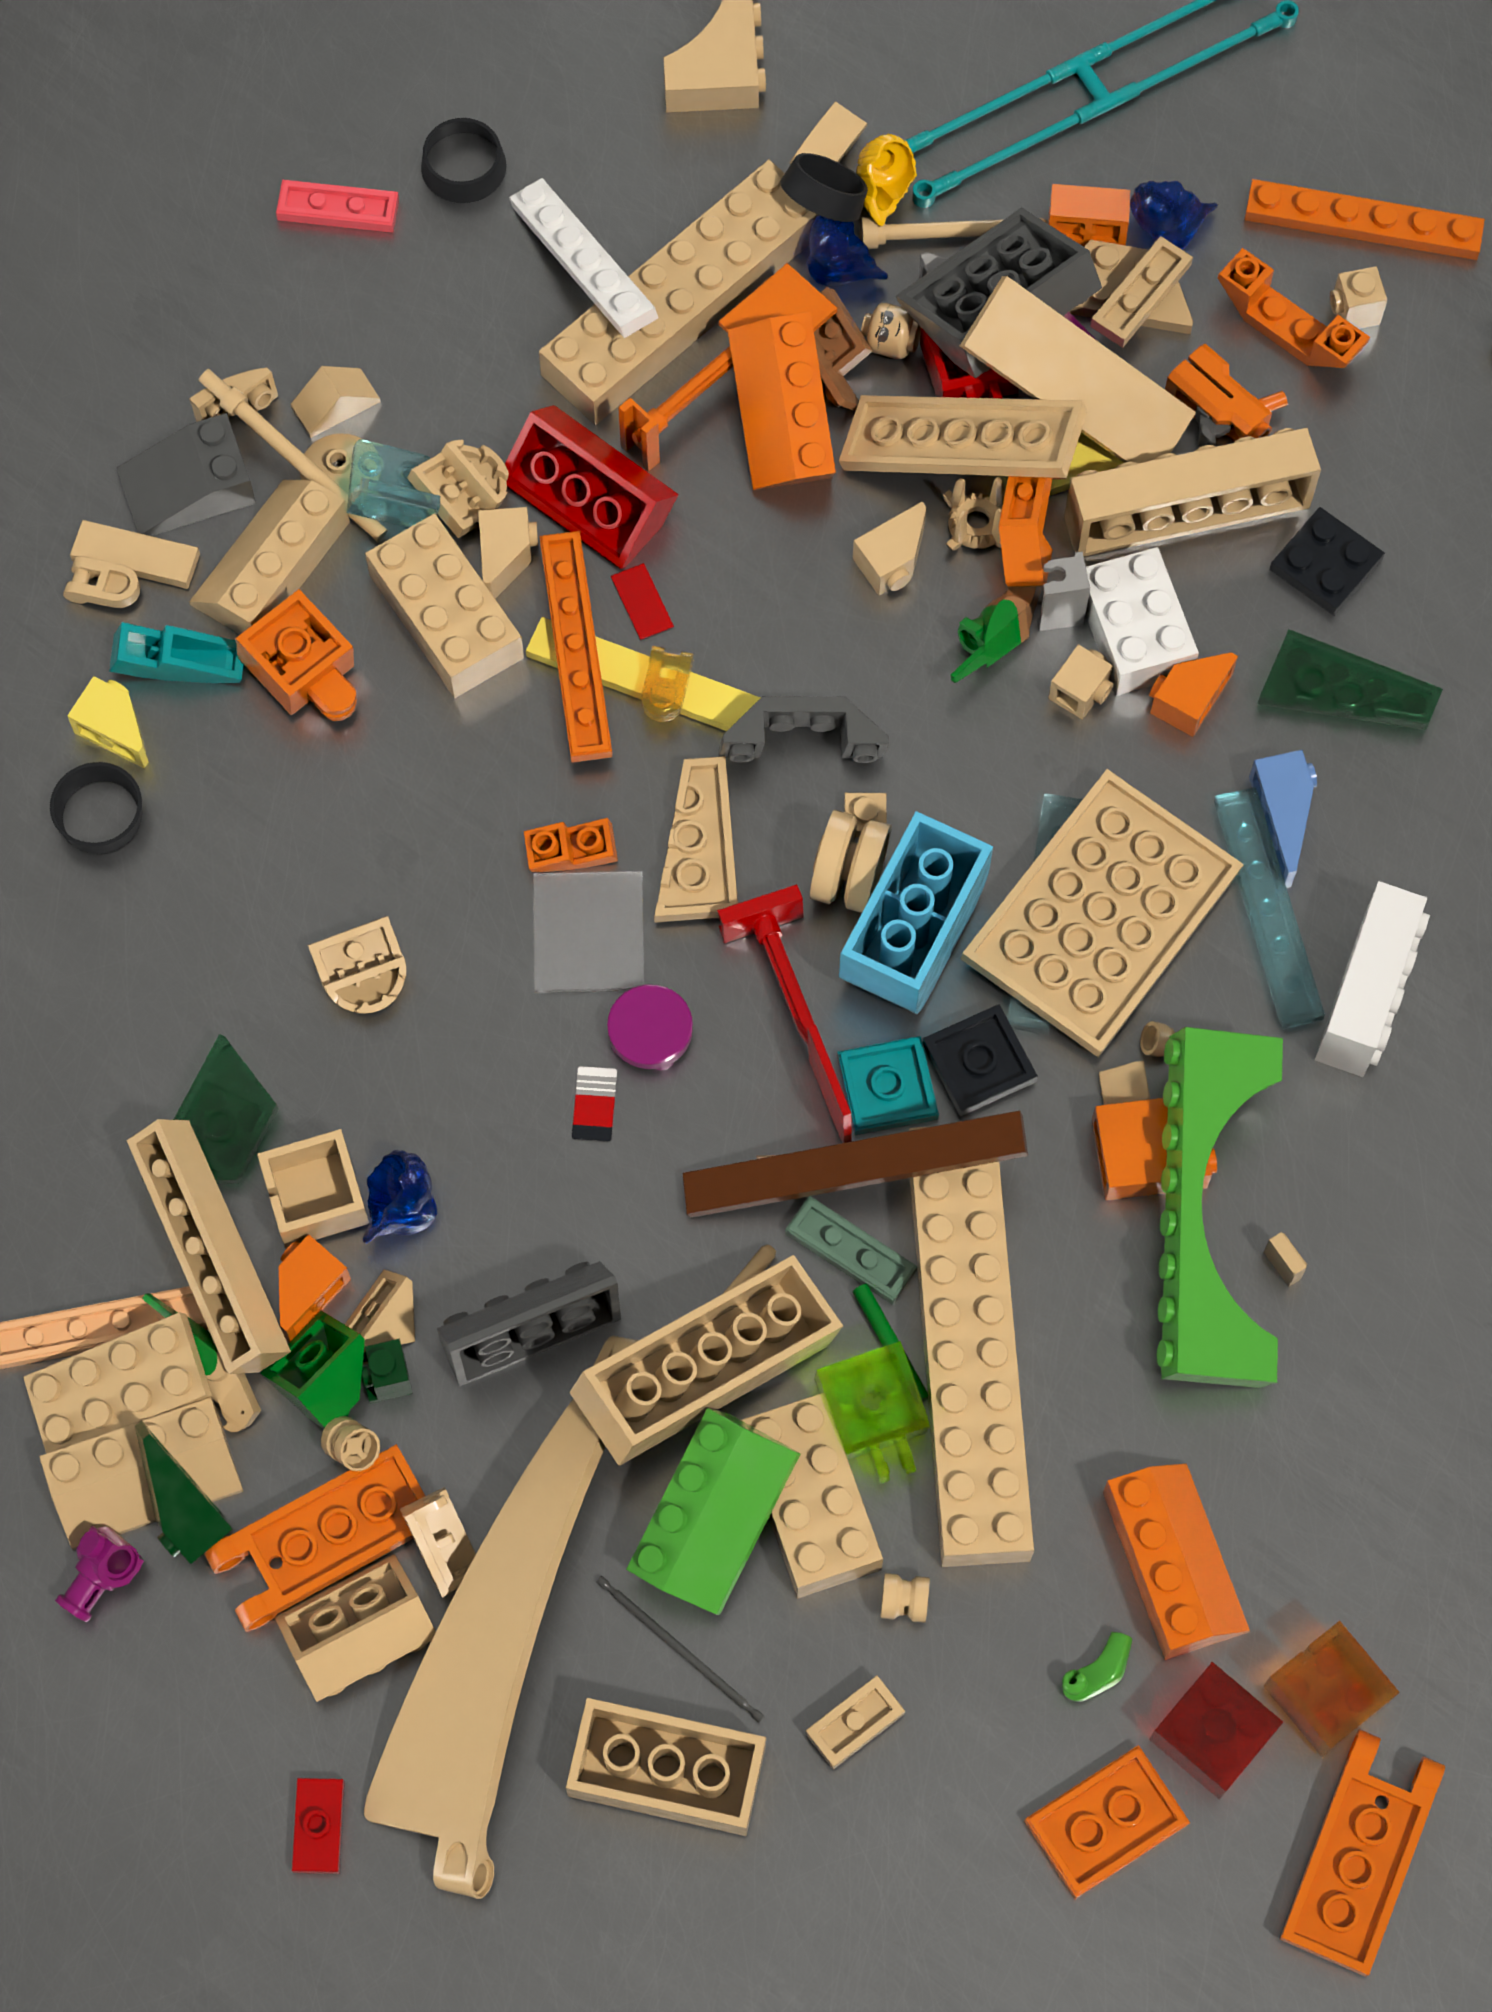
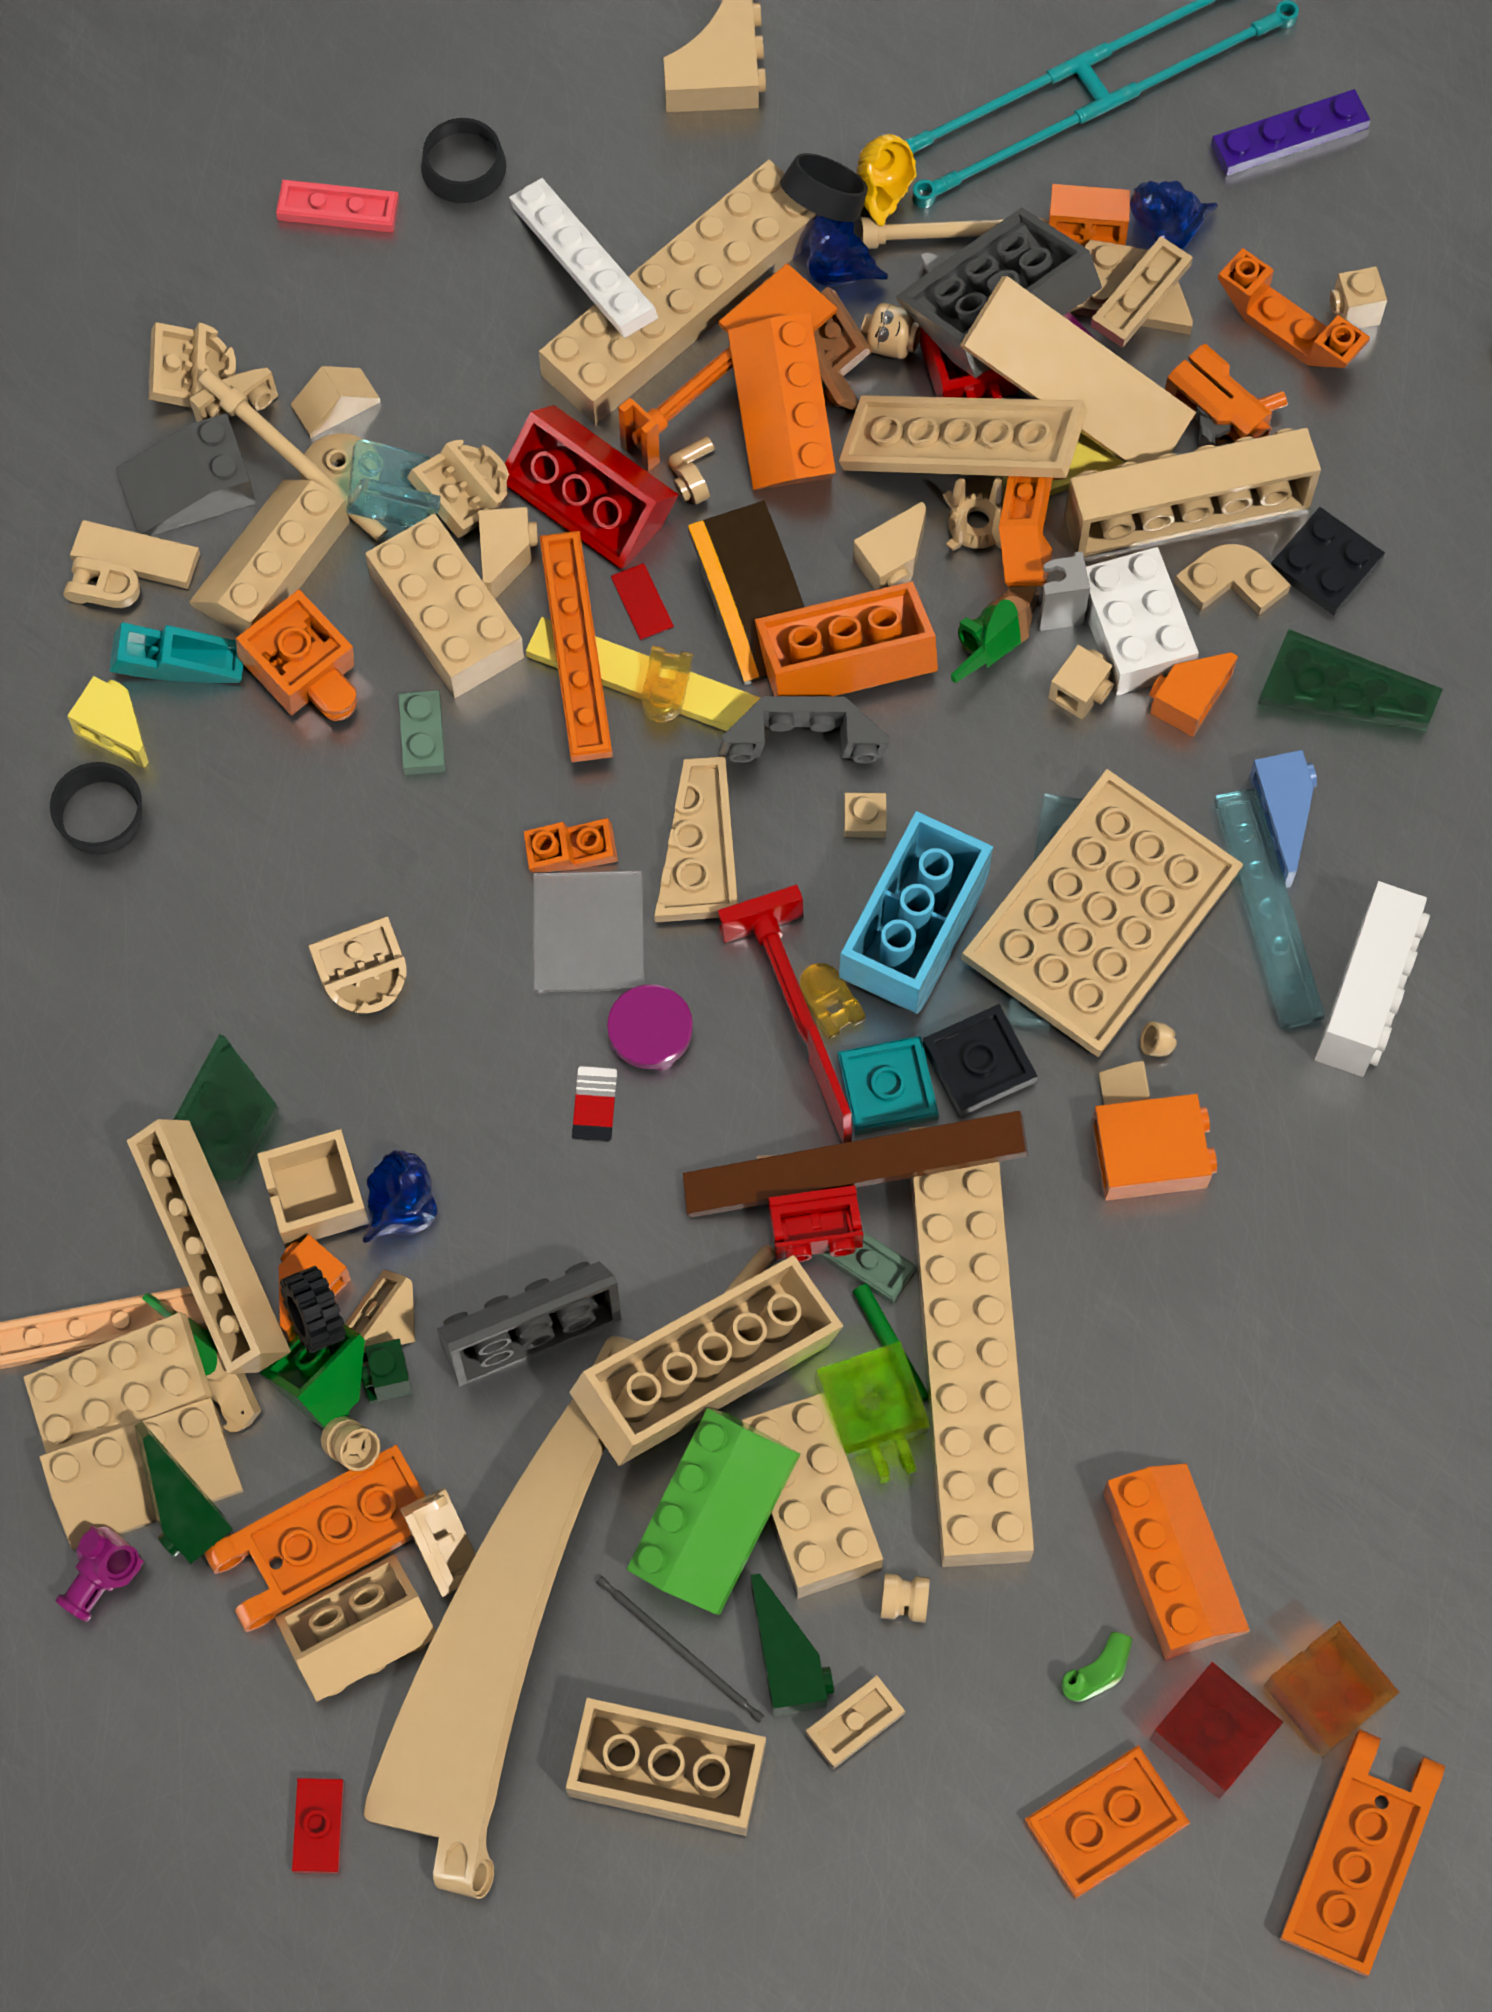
(180, 359): none -> tan slope
(312, 1309): none -> black tyre
(421, 732): none -> sand green plate
(690, 482): none -> tan plate
(745, 579): none -> dark brown slope
(790, 1660): none -> dark green slope
(816, 1223): none -> red hinge
(823, 988): none -> clear yellow plate
(833, 134): tan slope -> none
(845, 860): tan wheel -> none
(848, 643): none -> orange slope
(1203, 1326): bright green arch -> none
(1233, 568): none -> tan plate
(1285, 1259): tan tile -> none
(1290, 132): none -> dark purple plate
(1364, 219): orange plate -> none

